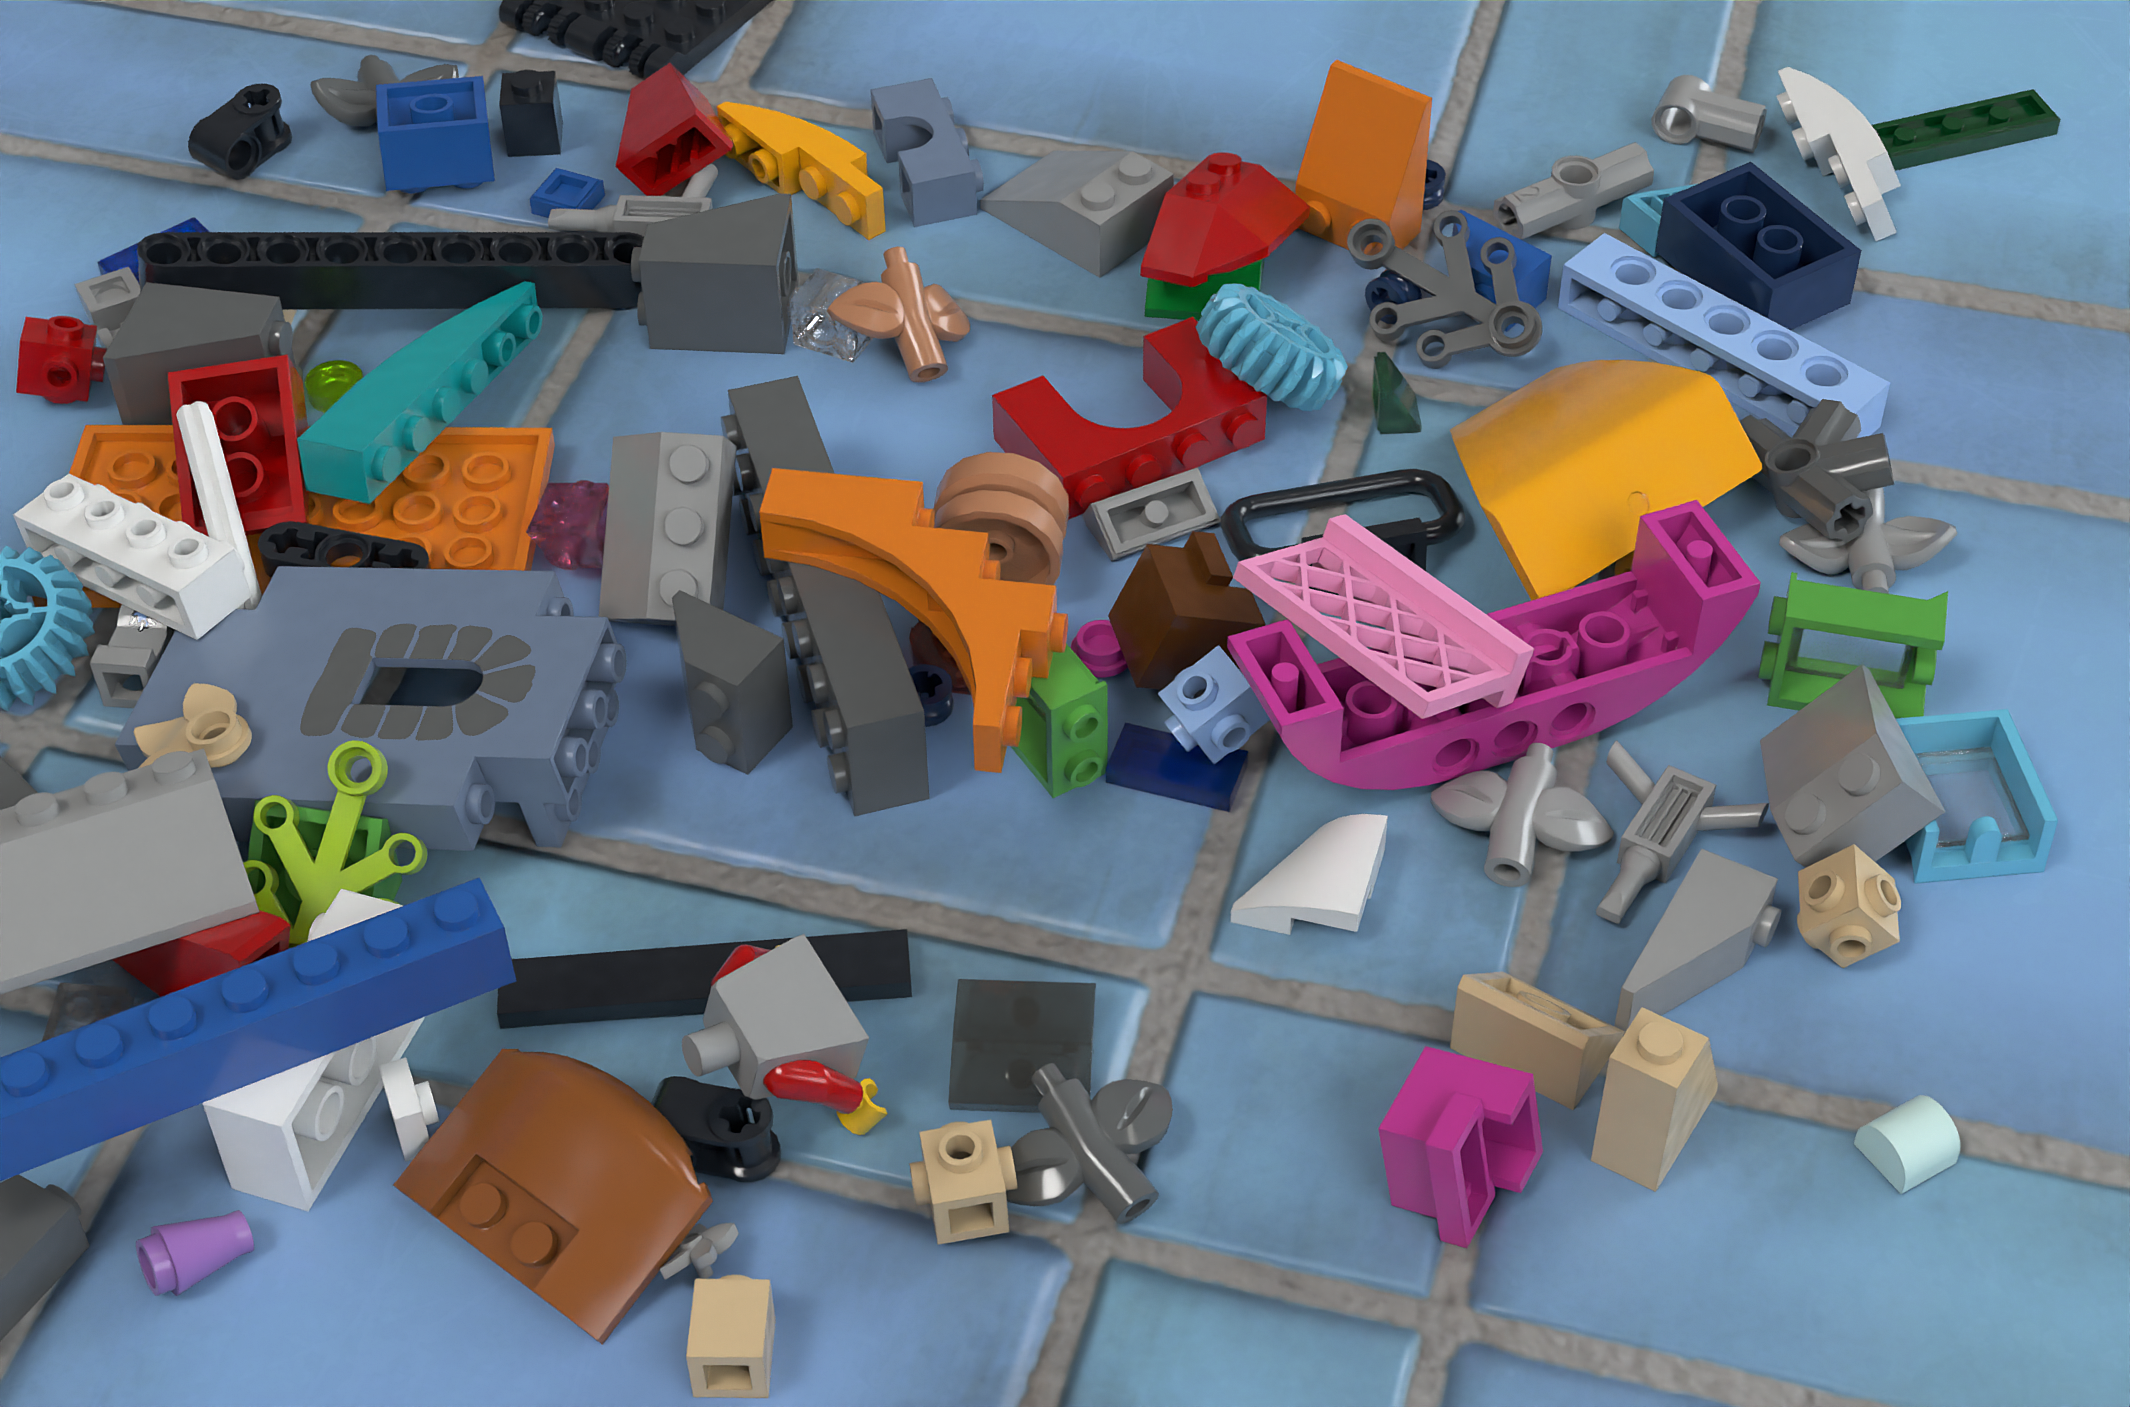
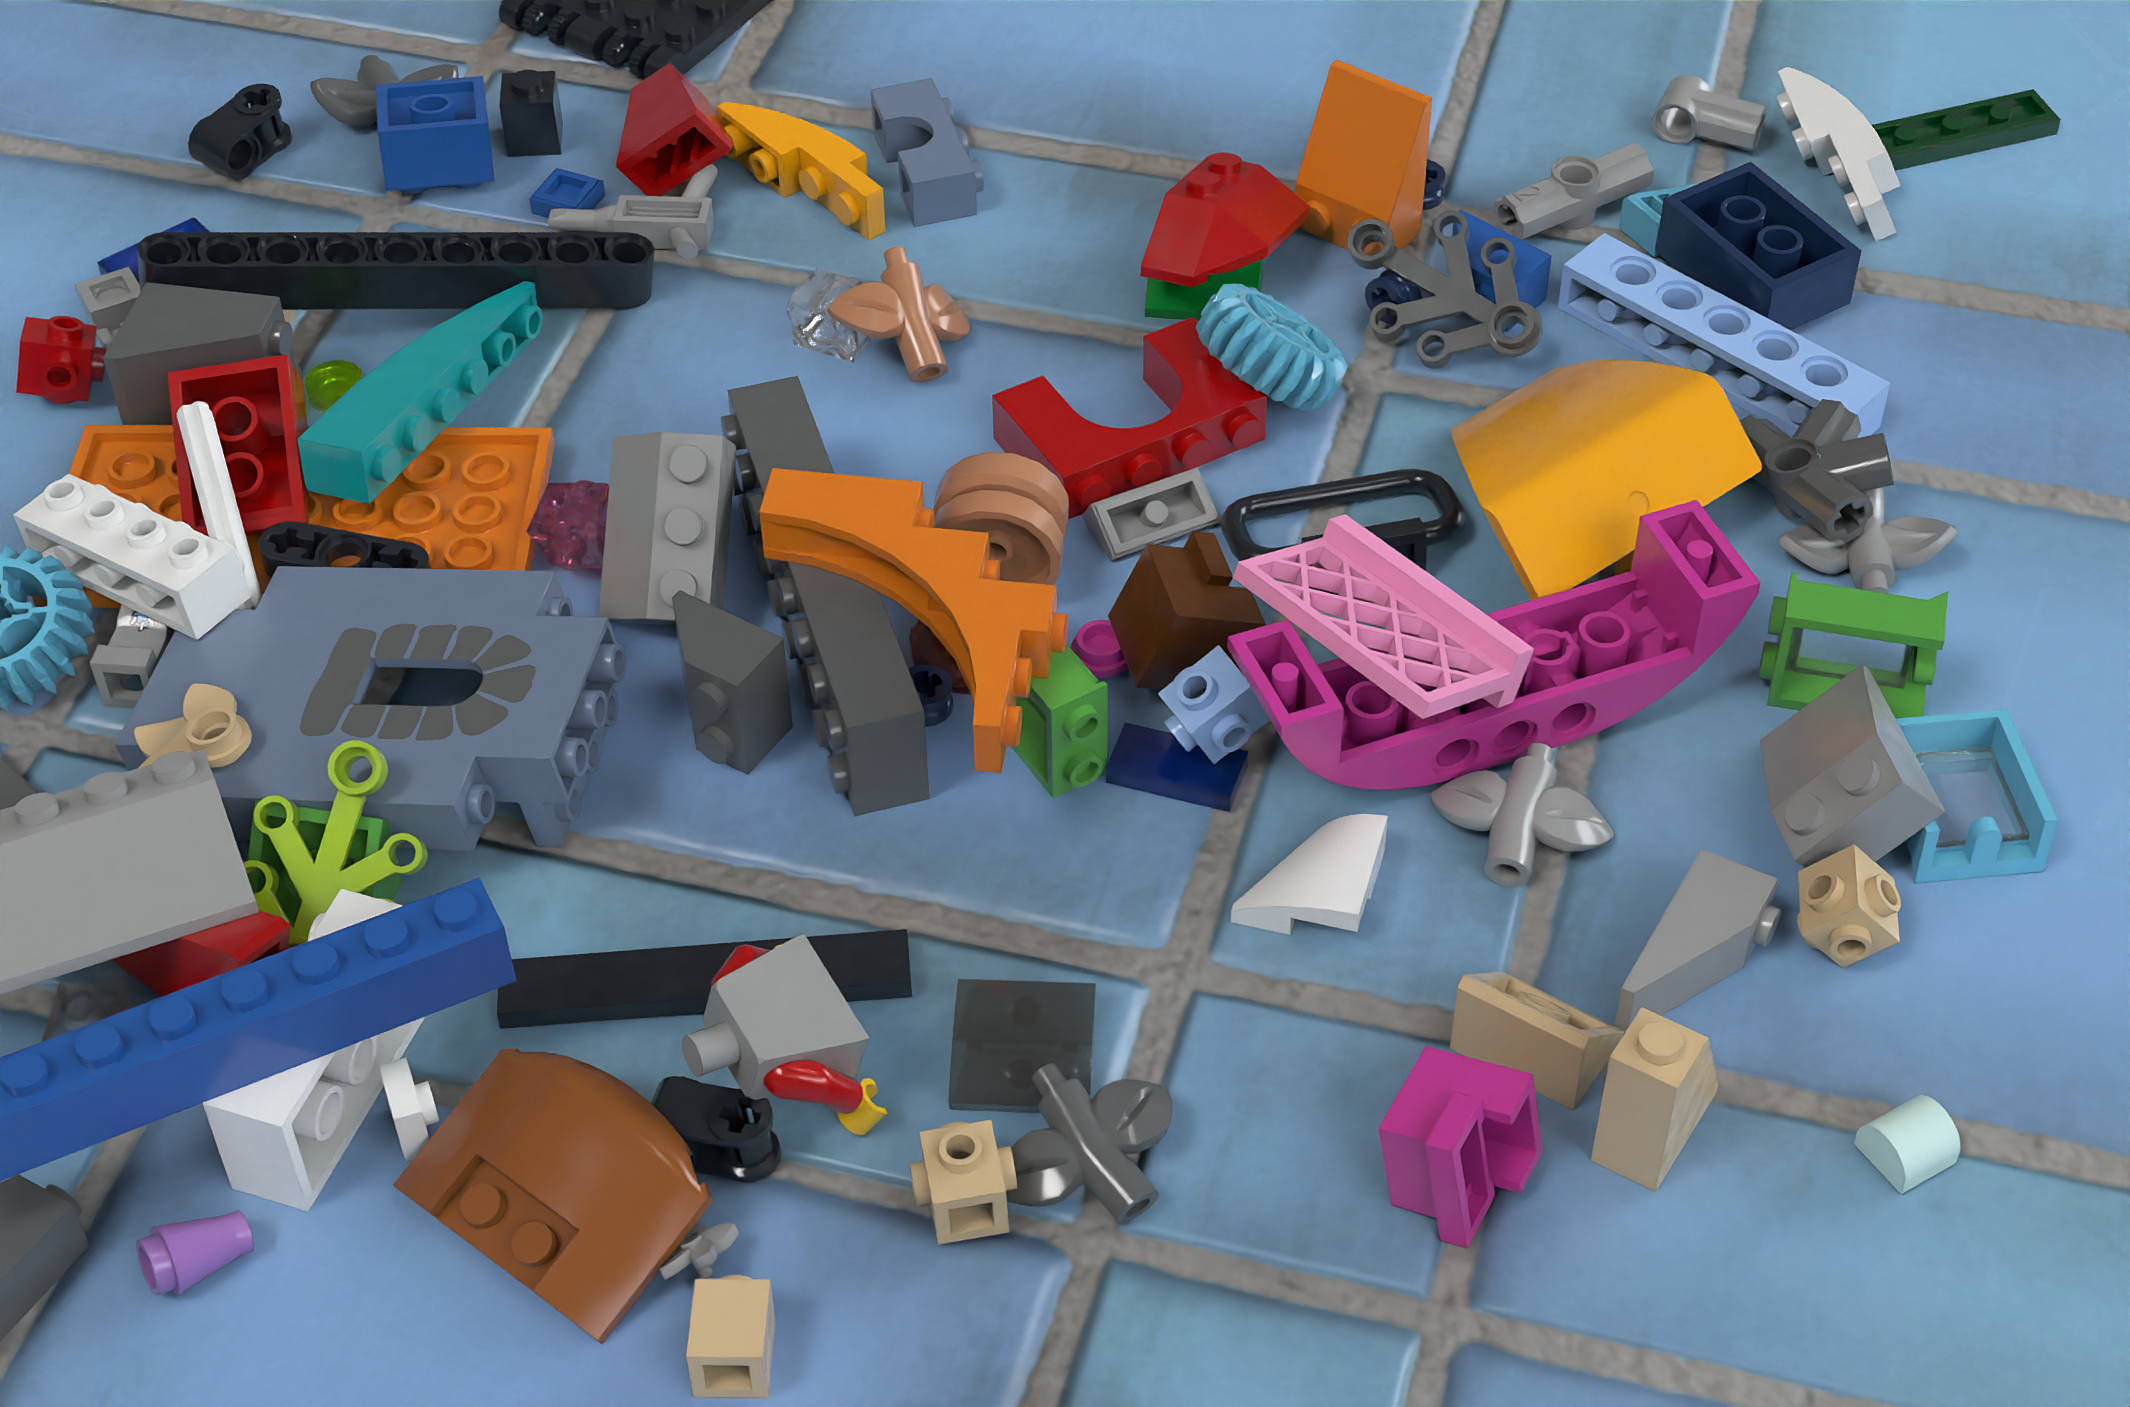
(719, 278): dark grey slope -> none
(1085, 204): light grey slope -> none
(1393, 399): clear green slope -> none
(1664, 826): light grey piece -> none

